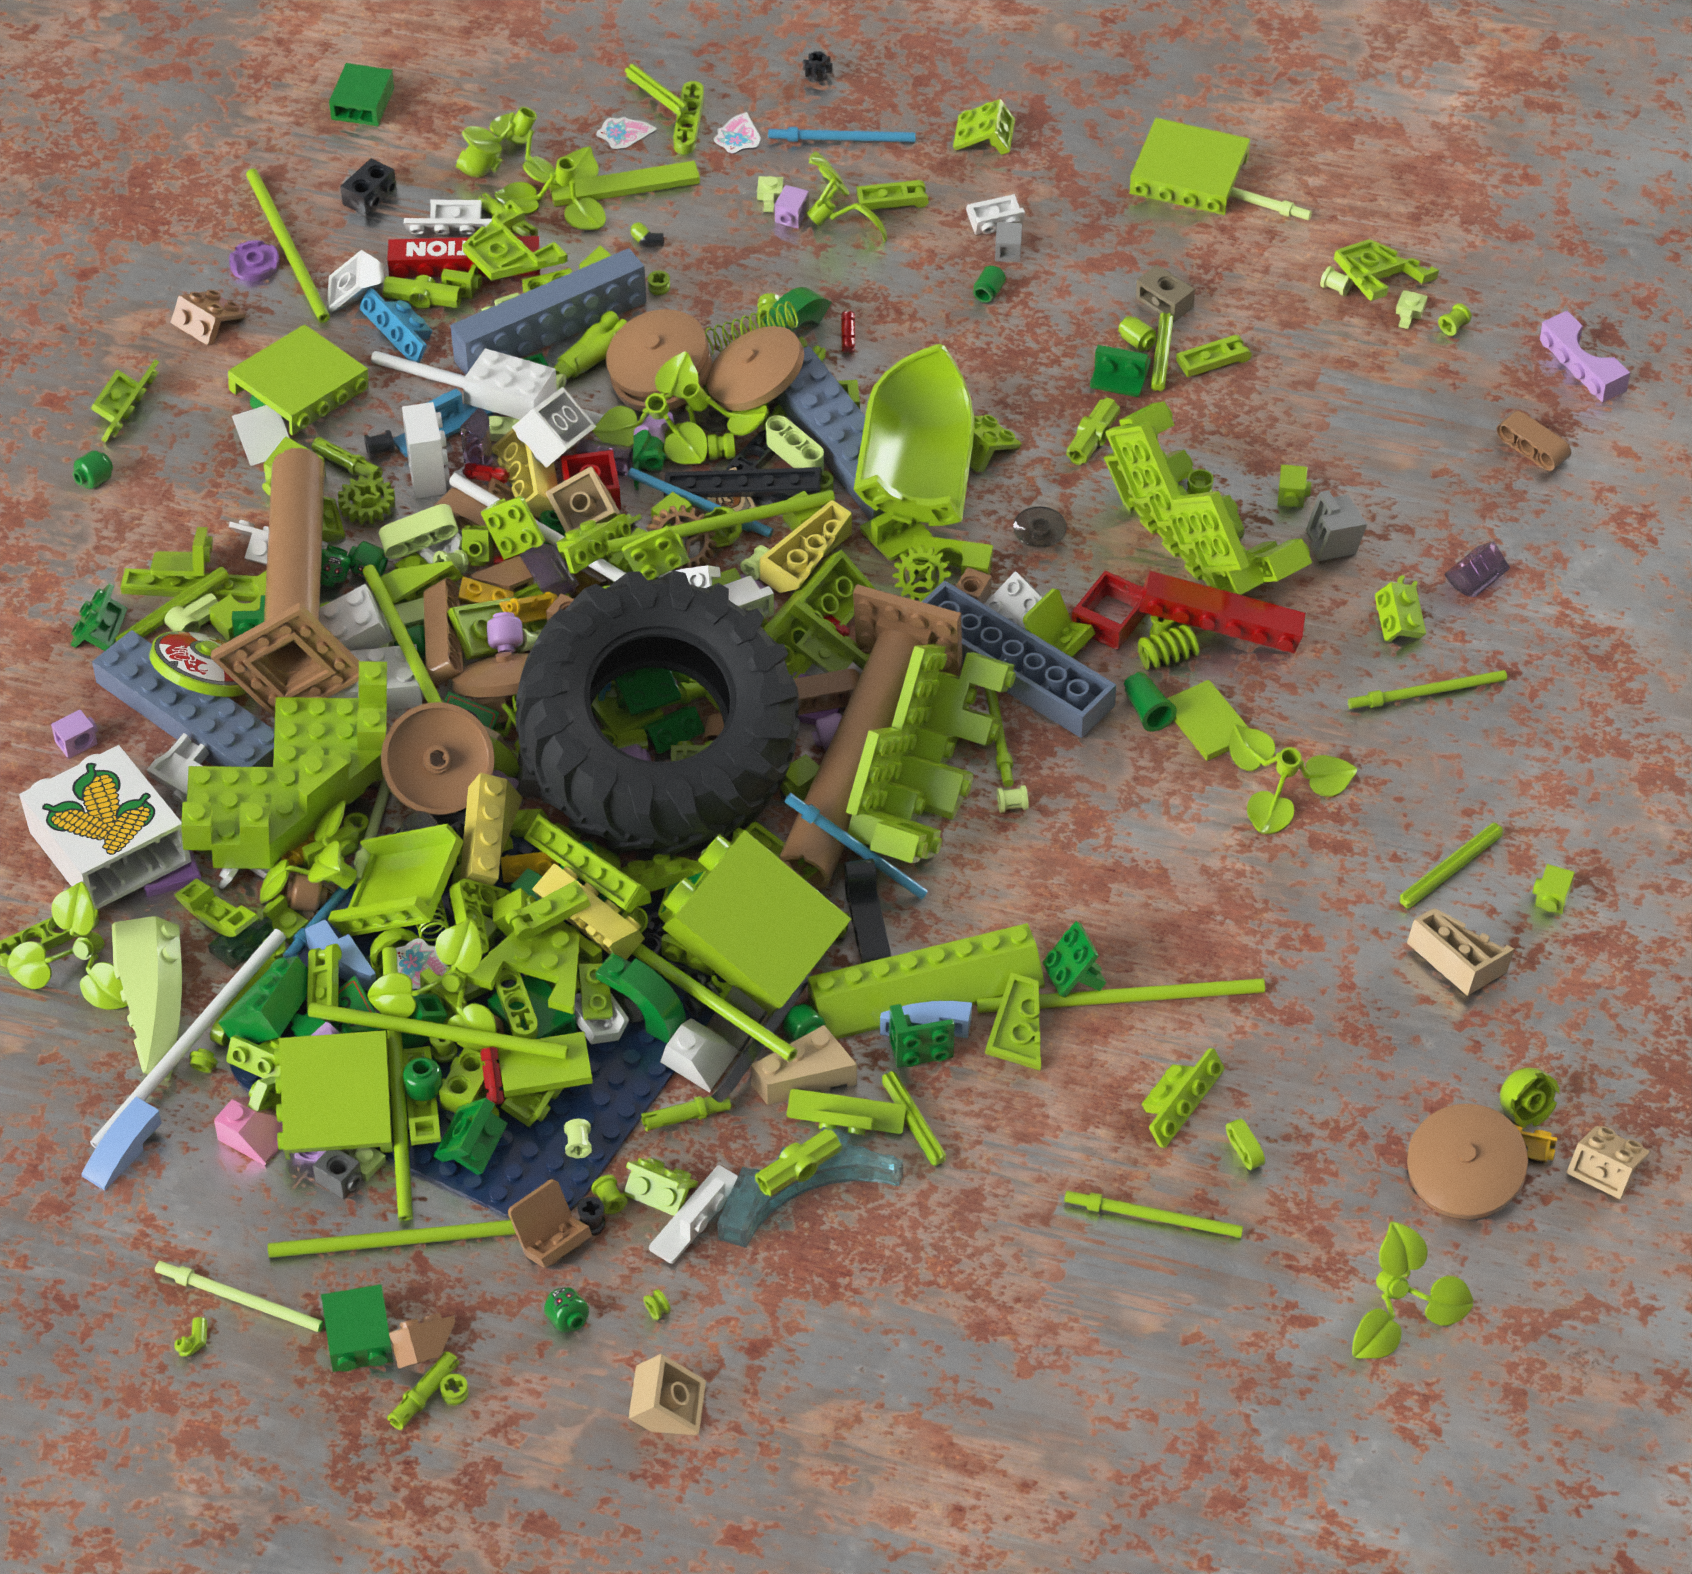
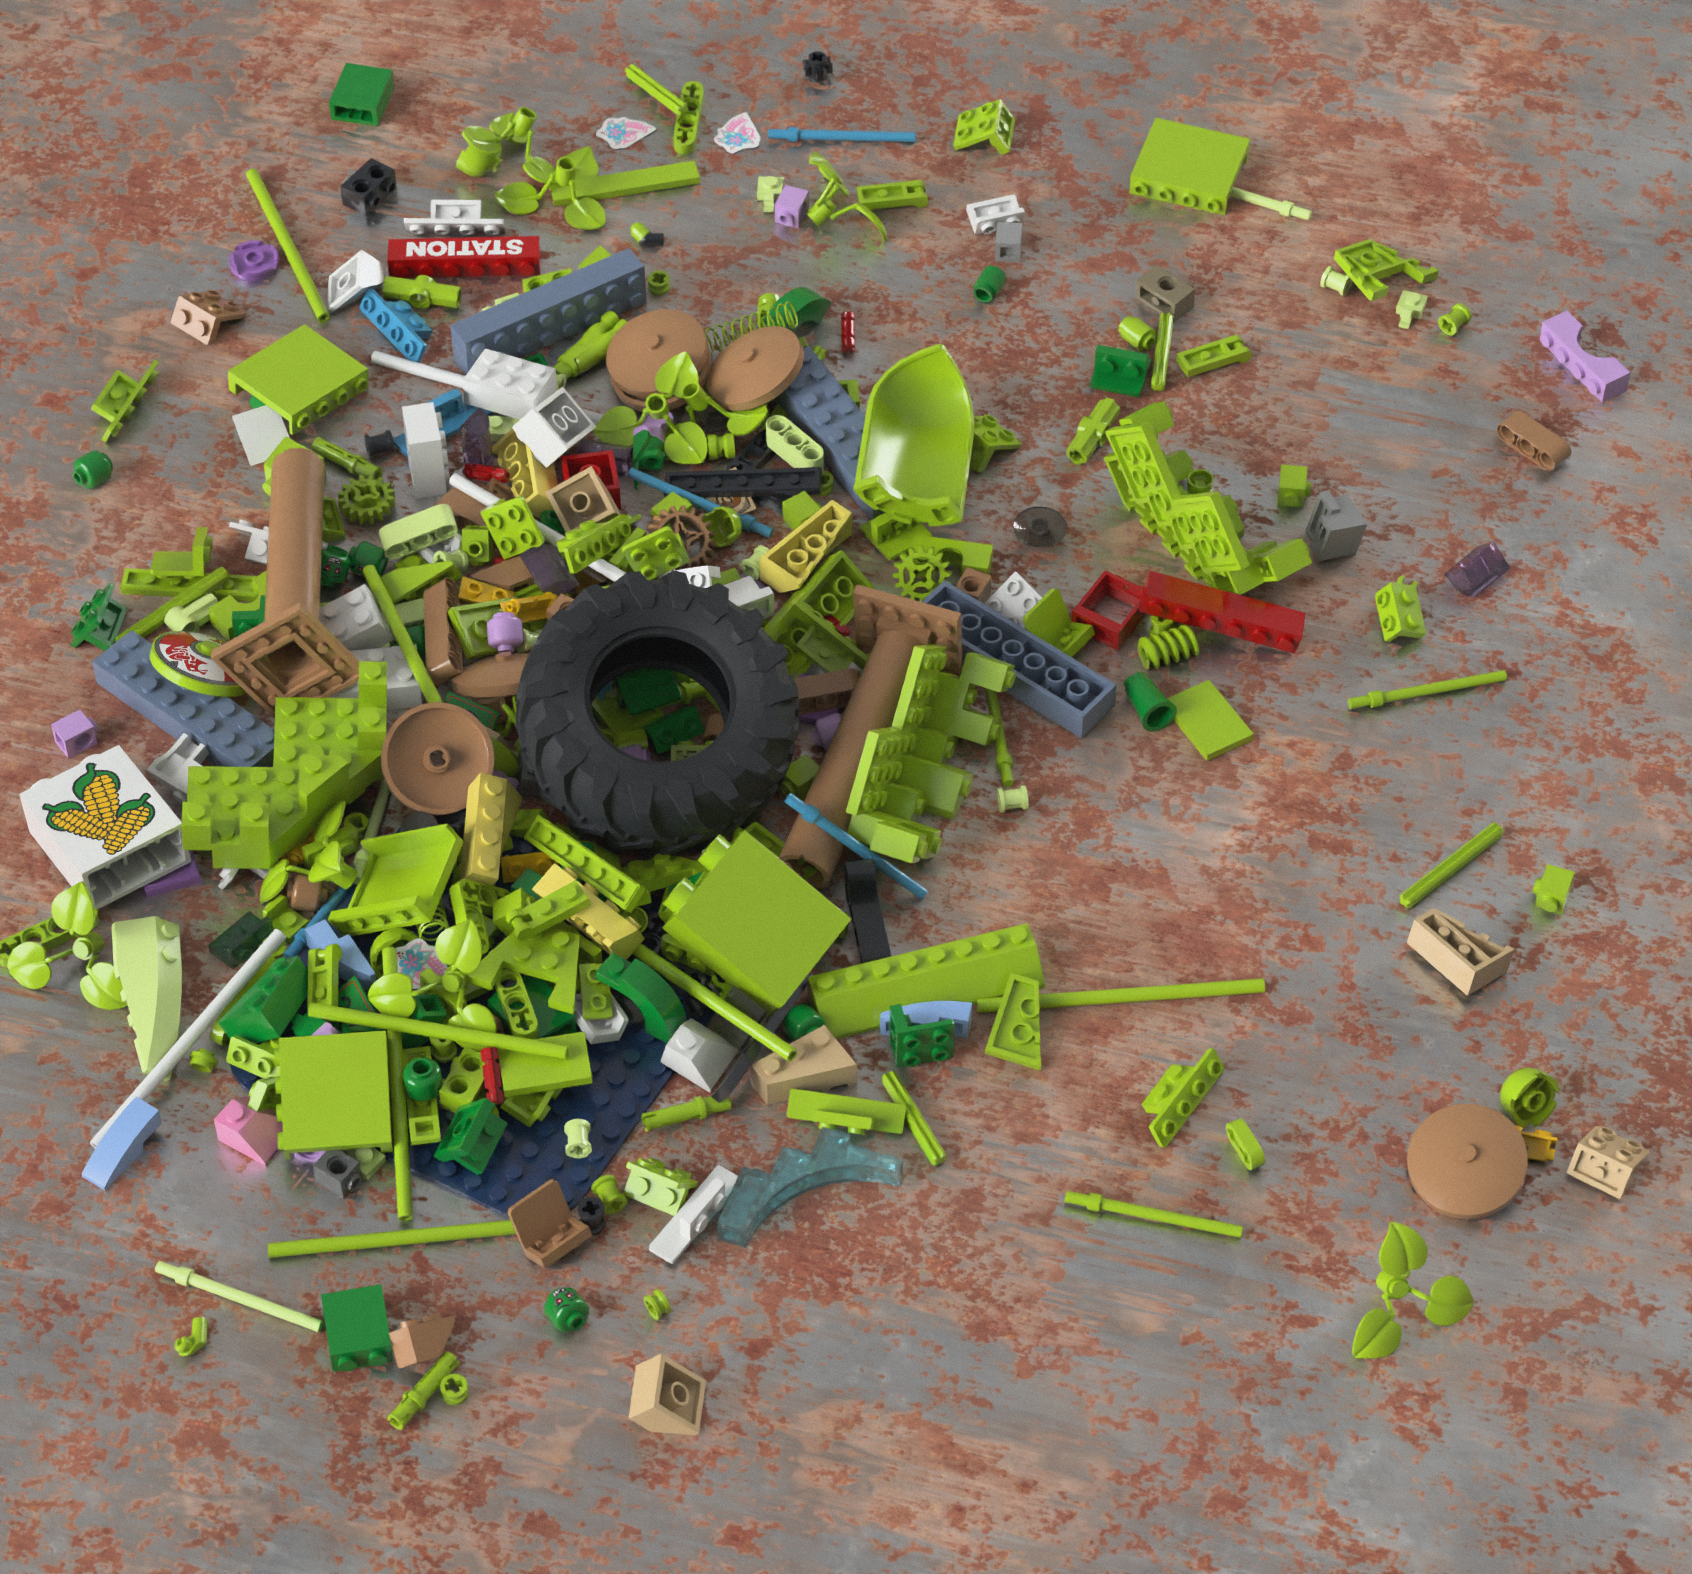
(213, 911): lime slope -> none
(468, 281): lime bracket -> none
(492, 206): lime pin -> none
(502, 254): lime wing -> none
(733, 518): lime piece -> none
(798, 1162): lime piece -> none
(1074, 962): green bracket -> none
(1271, 812): lime plant -> none

